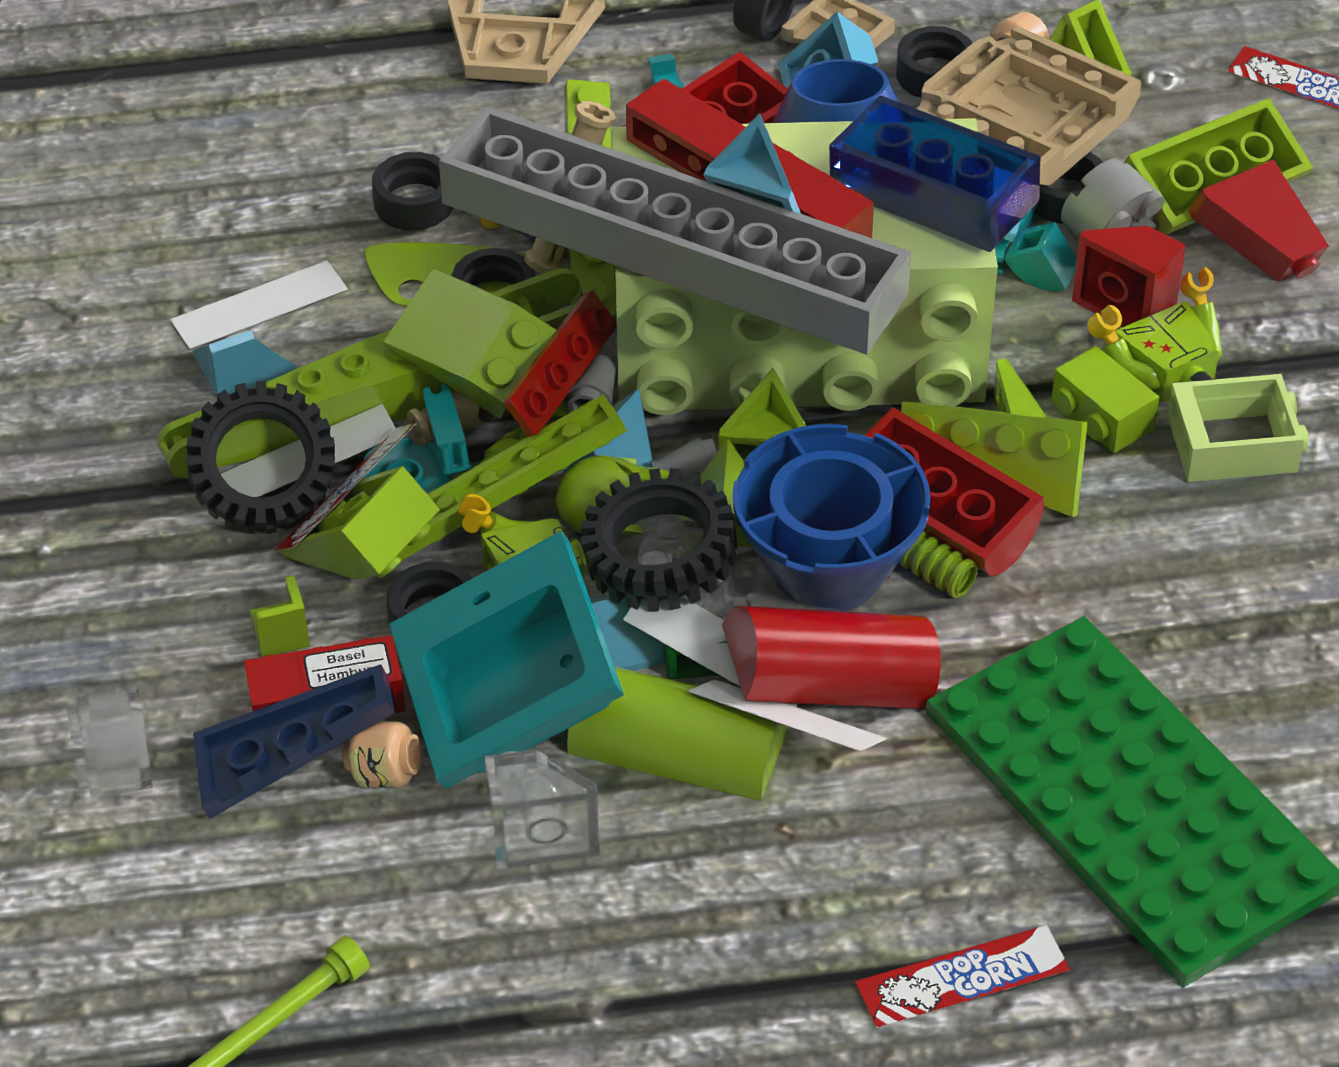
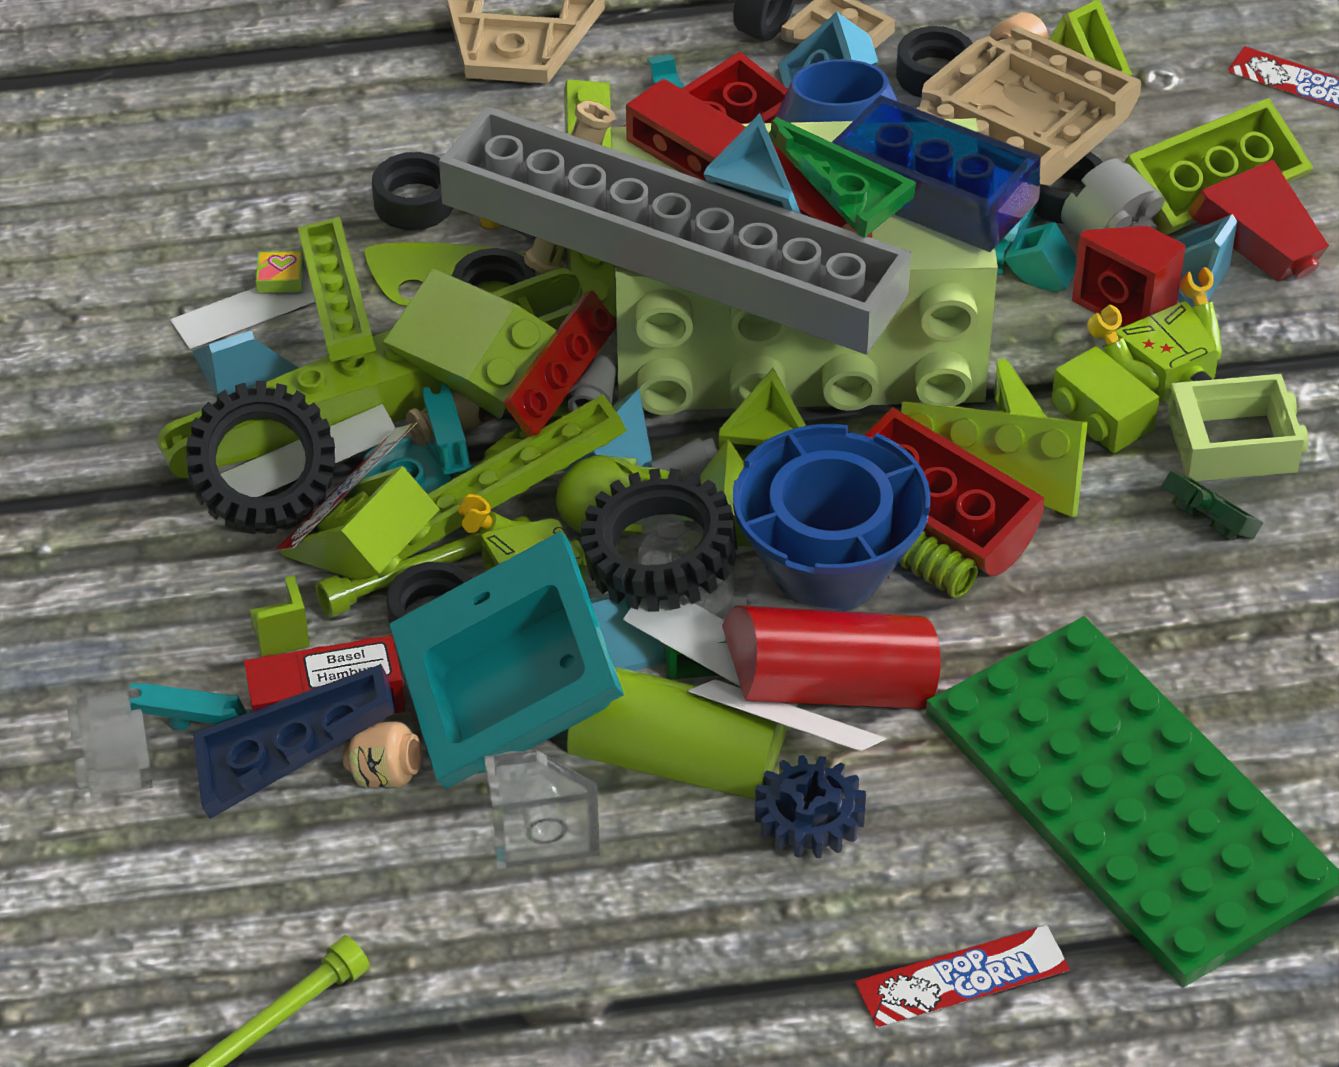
(186, 705): none -> teal piece
(279, 271): none -> tile
(336, 290): none -> lime plate
(339, 594): none -> lime piece
(810, 806): none -> dark blue gear
(852, 184): none -> green wing
(1195, 497): none -> dark green plate
(1208, 248): none -> medium azure slope

